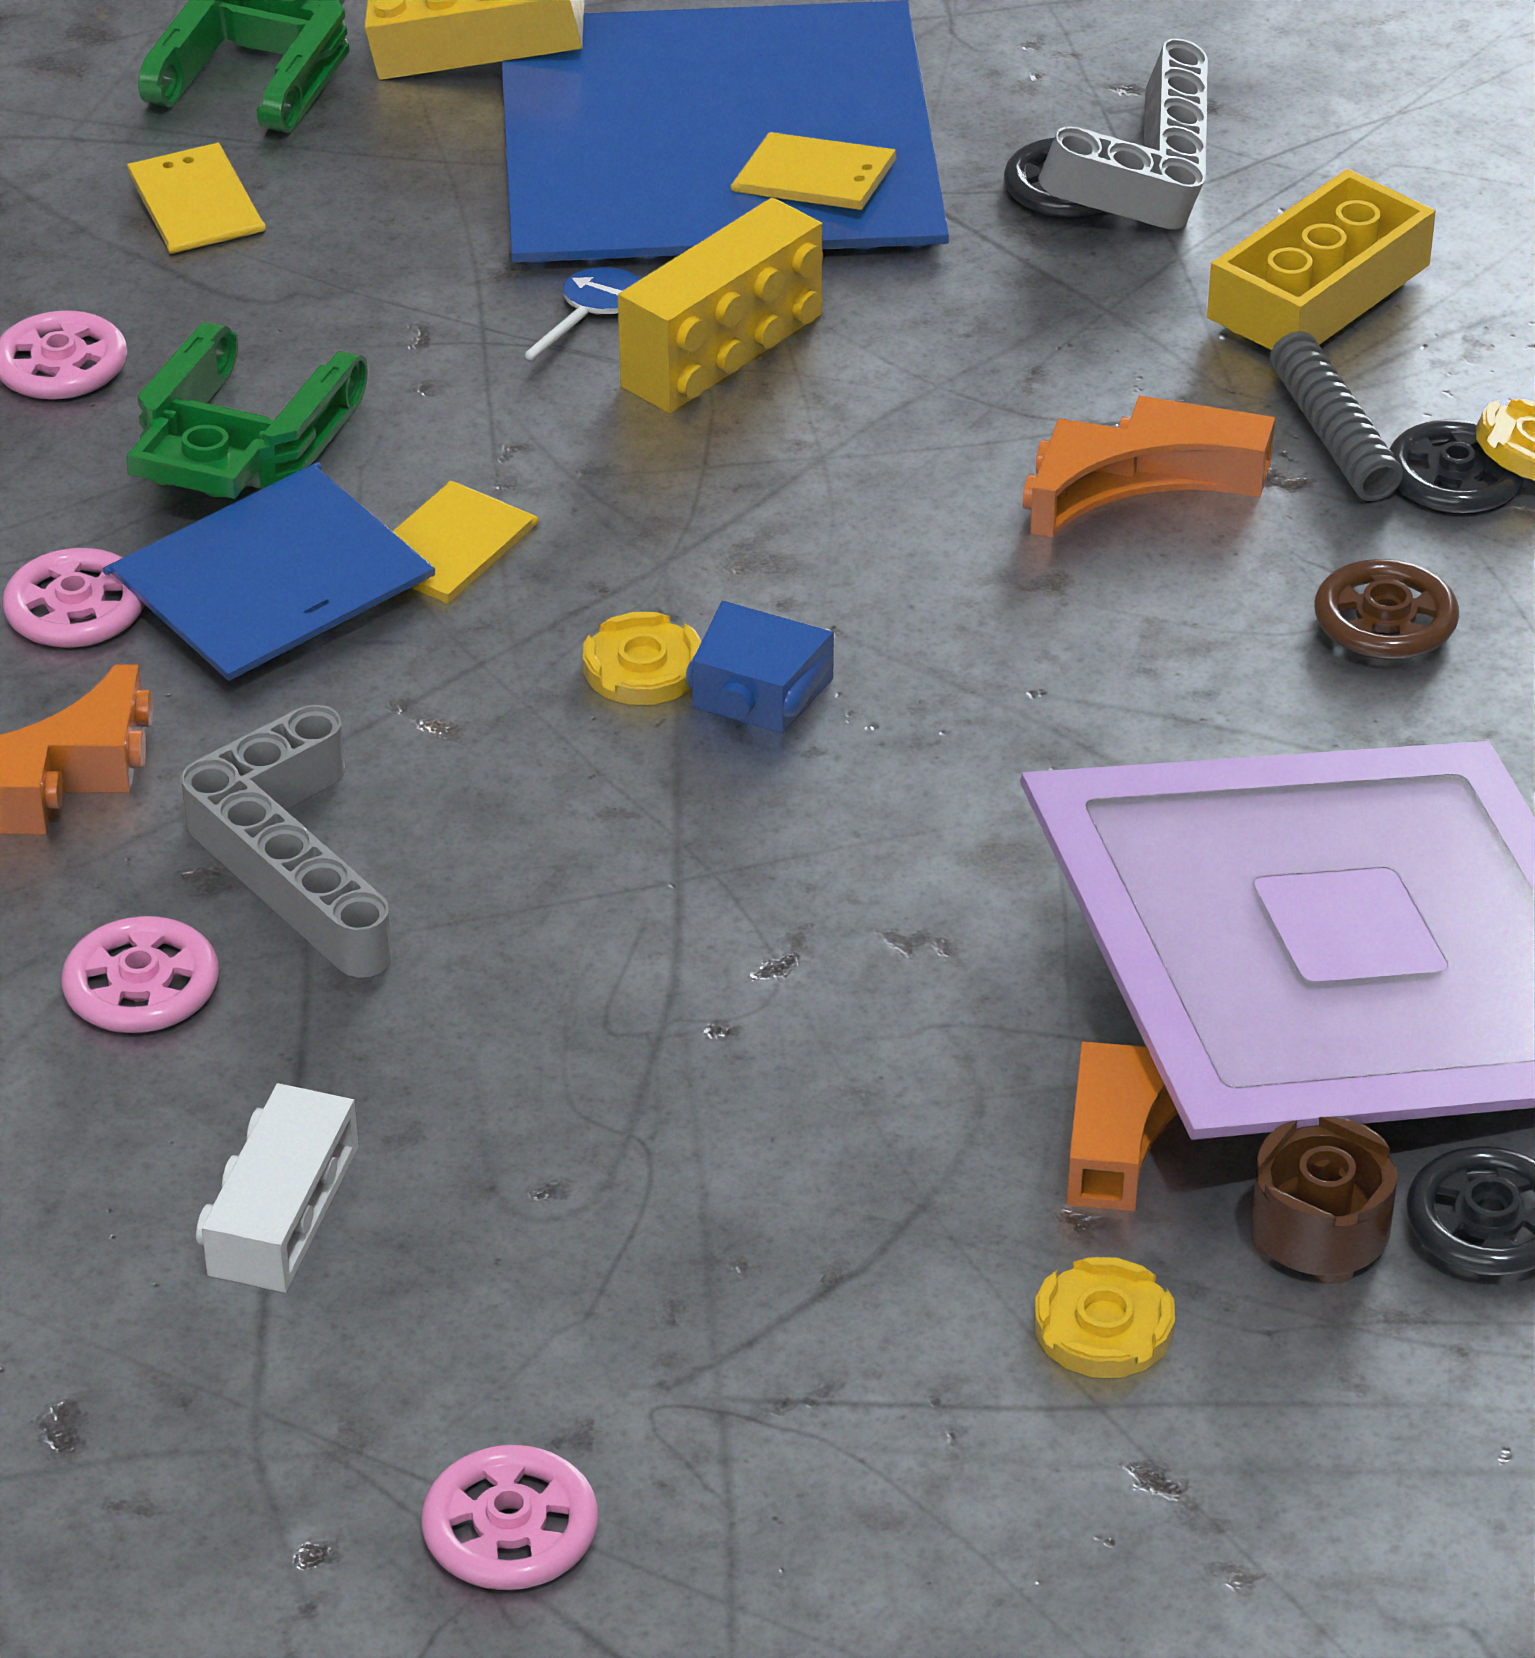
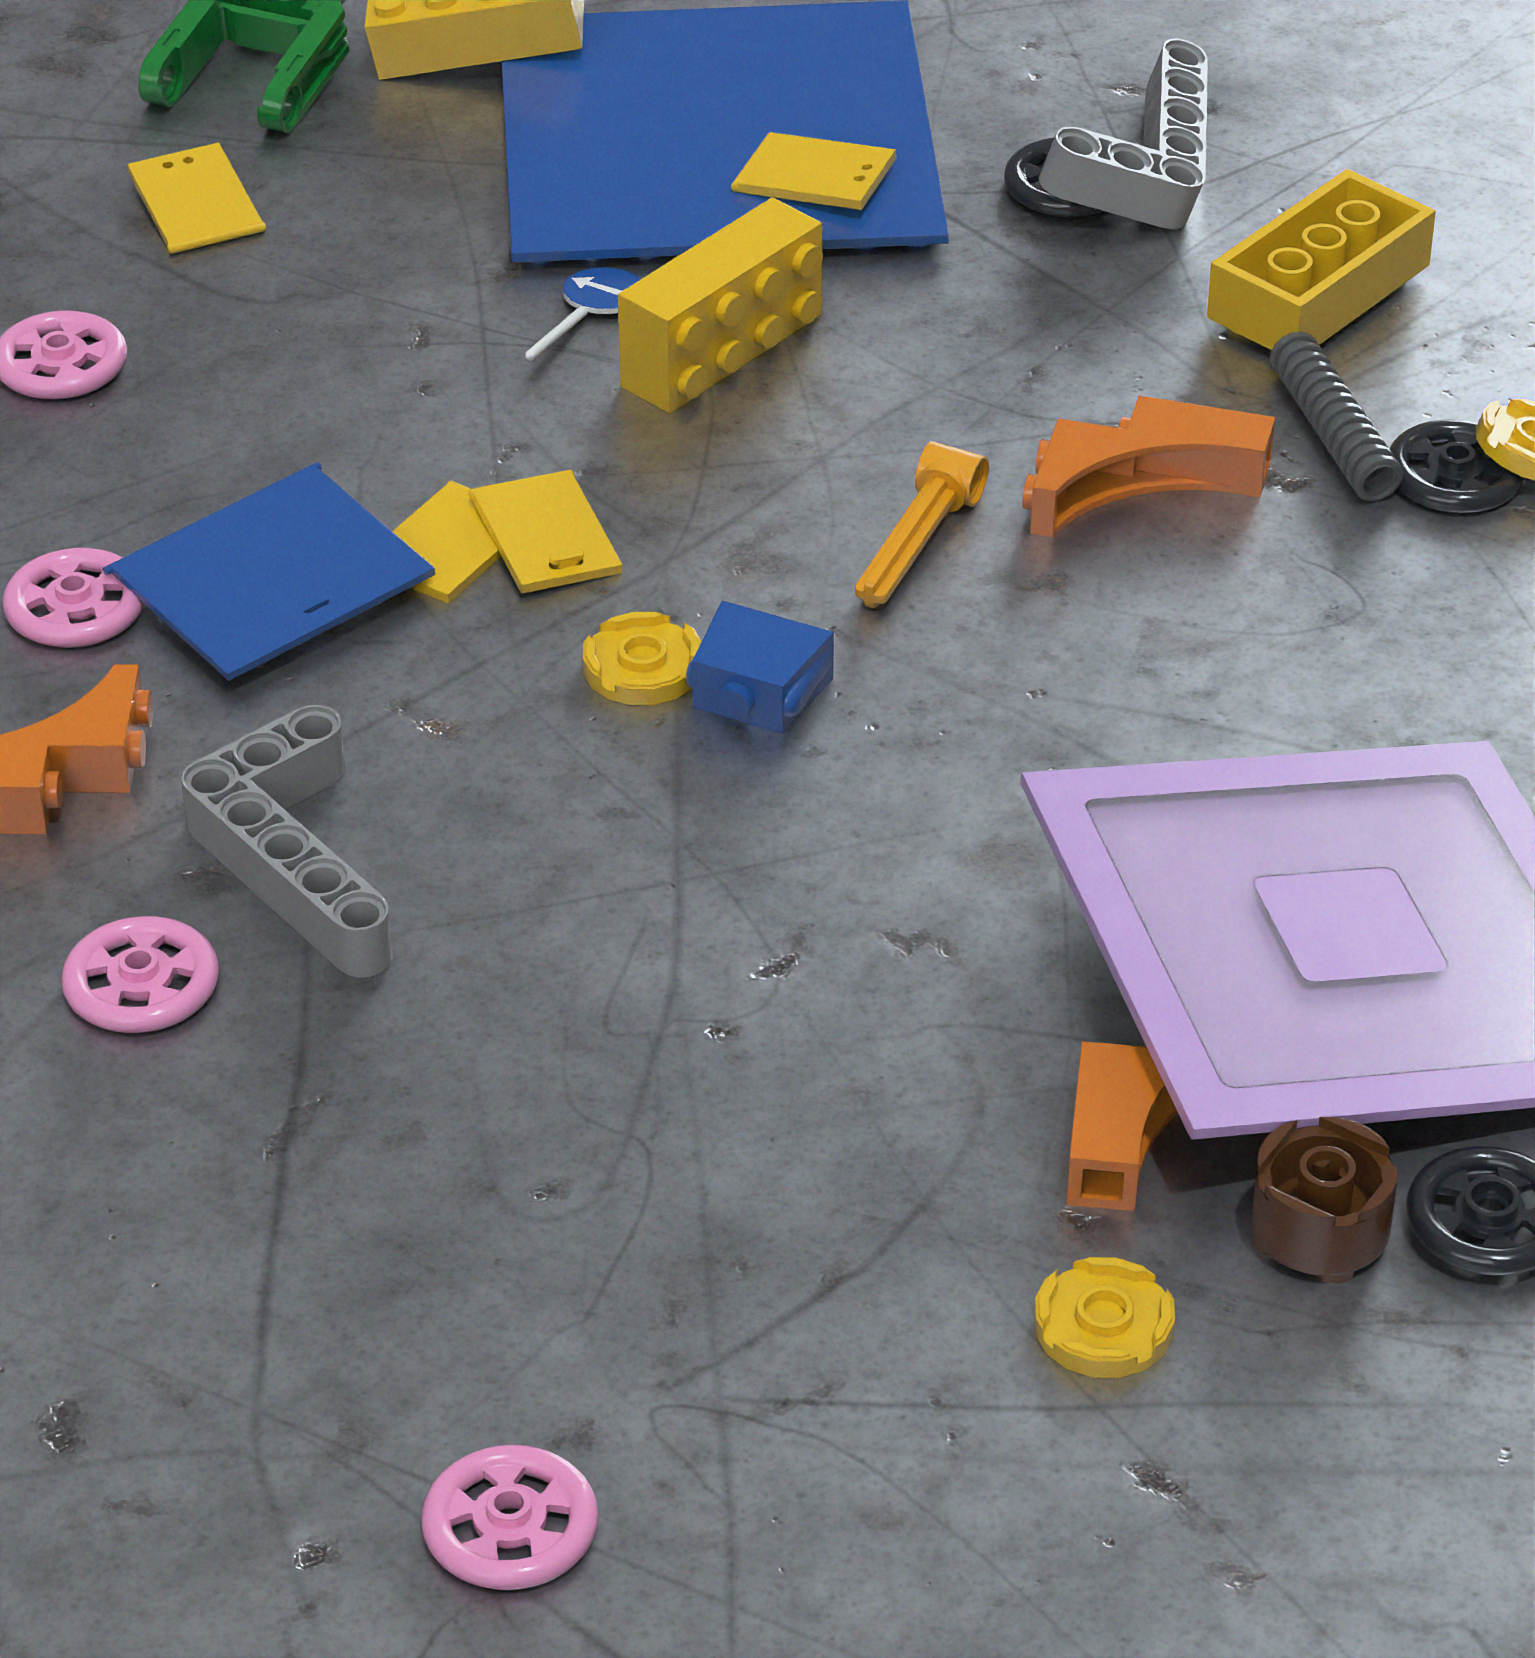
(230, 448): green plate -> none
(278, 1187): white brick -> none
(546, 531): none -> yellow container
(944, 483): none -> light orange axle
(1386, 609): reddish brown plate -> none

